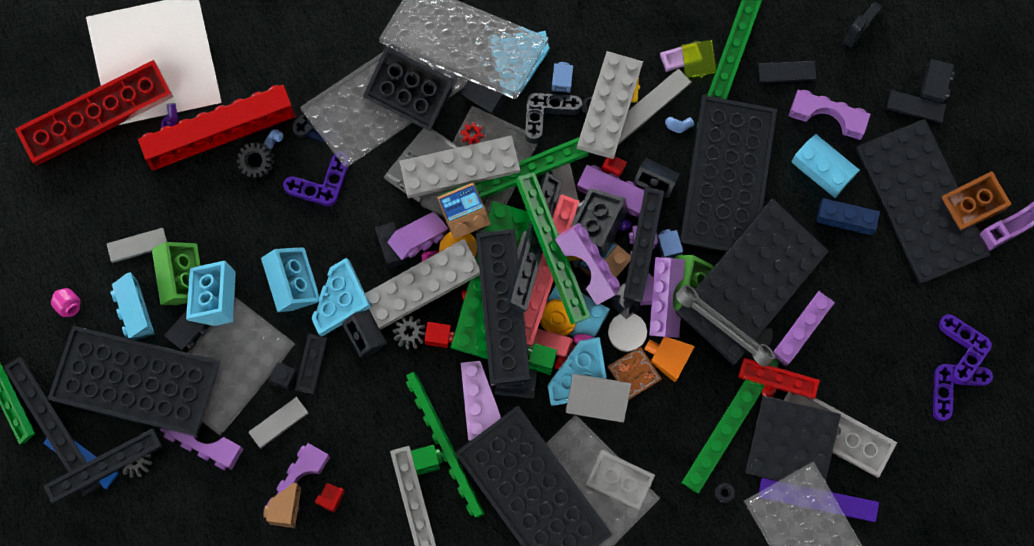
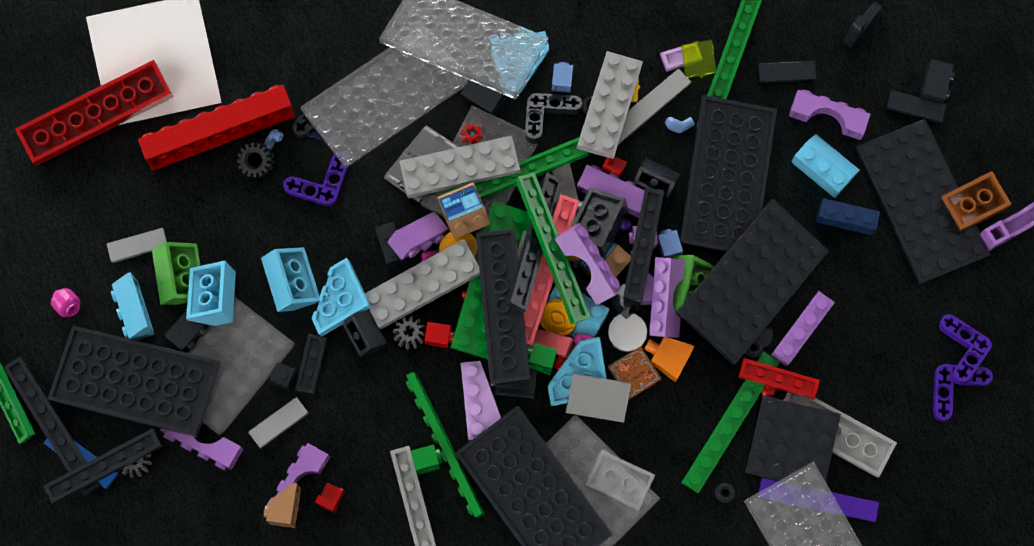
(172, 116): dark purple arm -> none
(409, 87): black slope -> none
(689, 298): dark grey piece -> none

